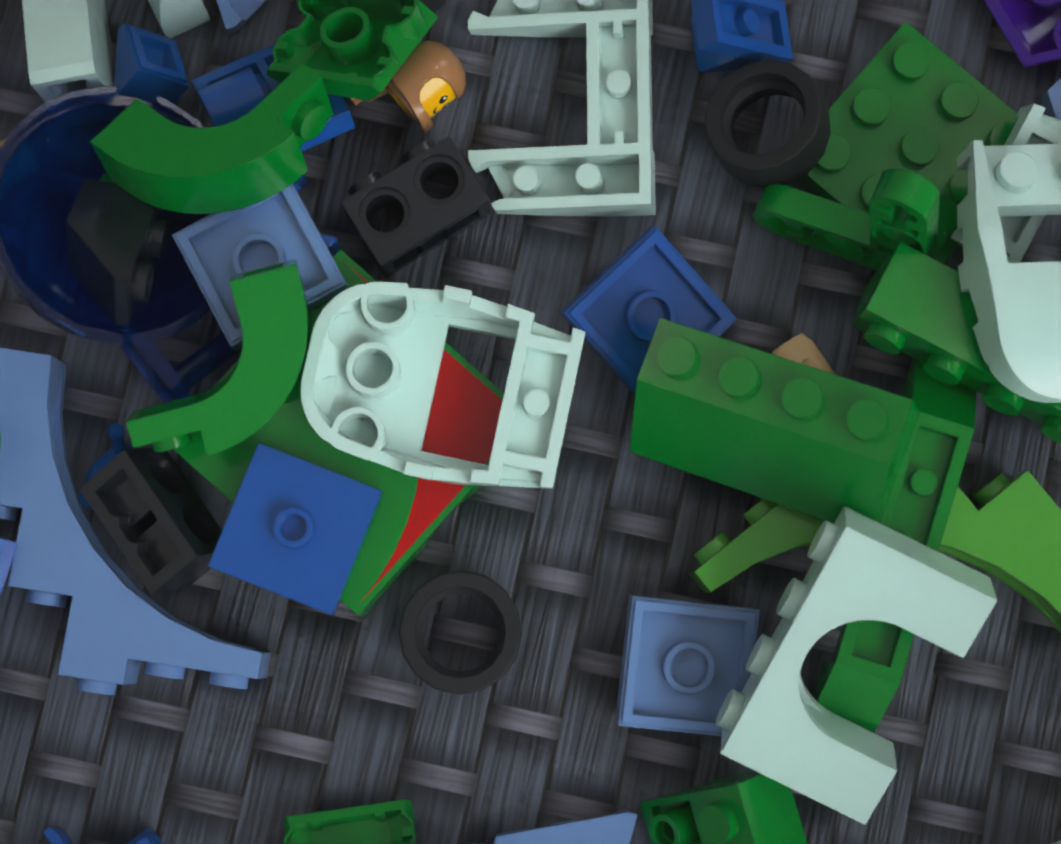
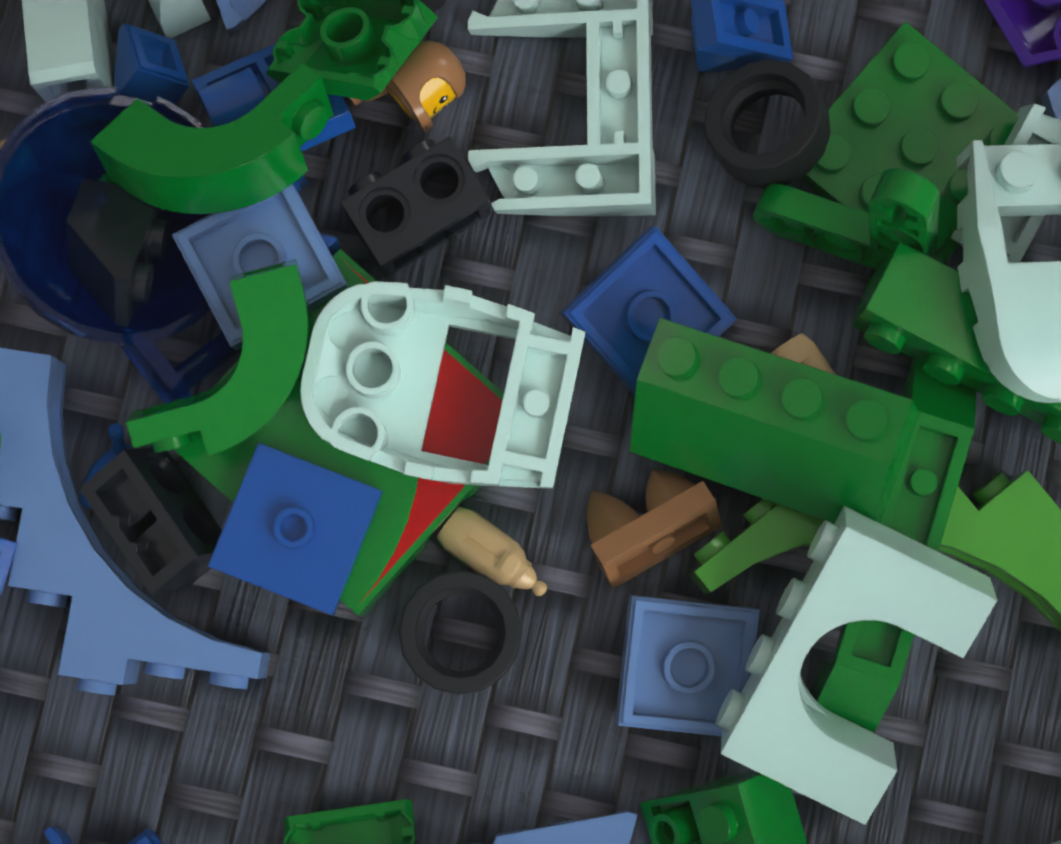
(488, 551): none -> tan piece
(633, 543): none -> medium nougat tile

